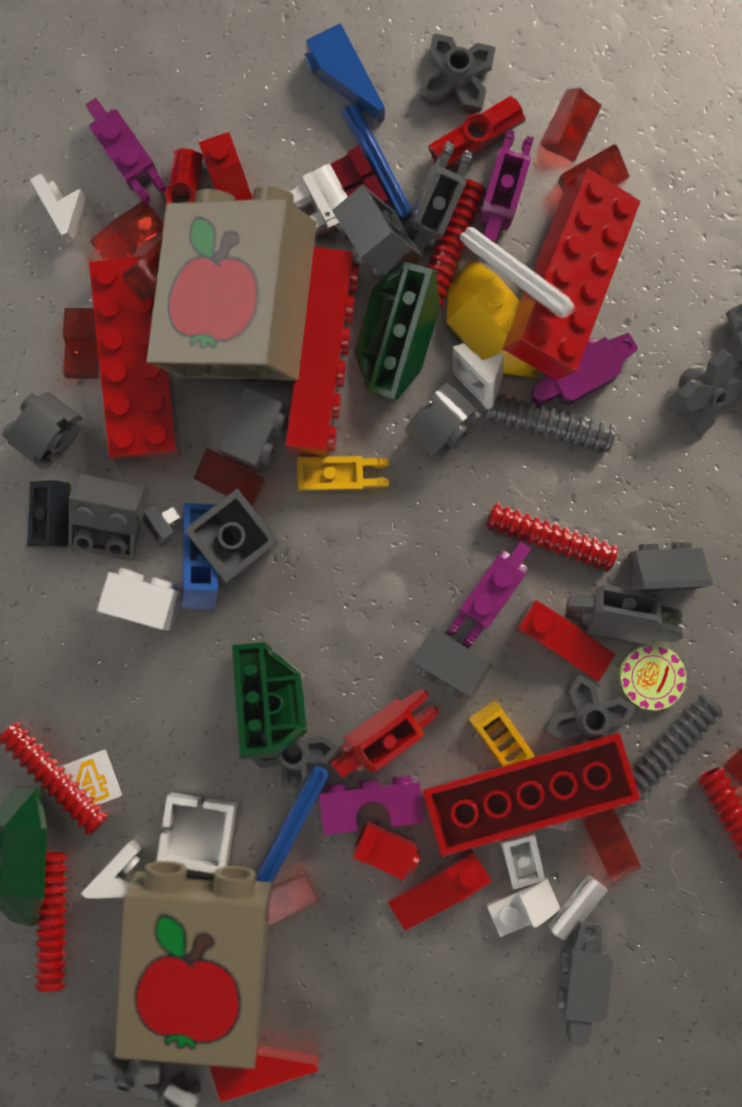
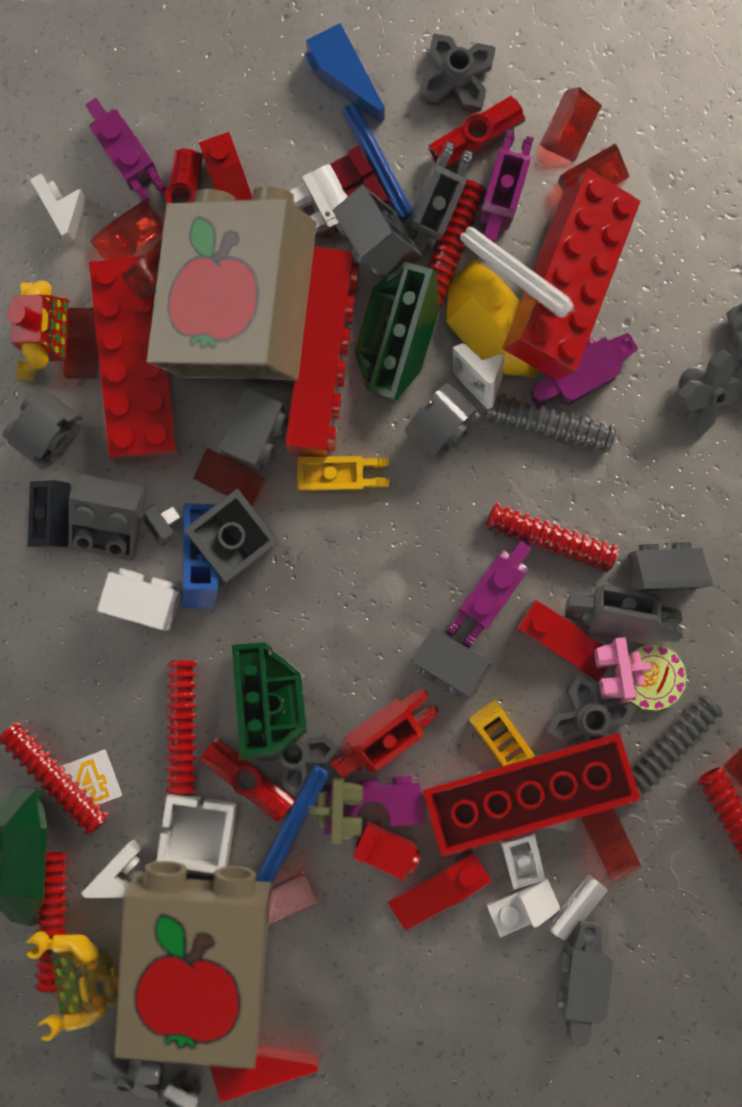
(38, 328): none -> torso
(82, 980): none -> torso
(181, 727): none -> red piece
(266, 793): none -> red piece
(341, 826): none -> olive hips
(622, 685): none -> bright pink hips

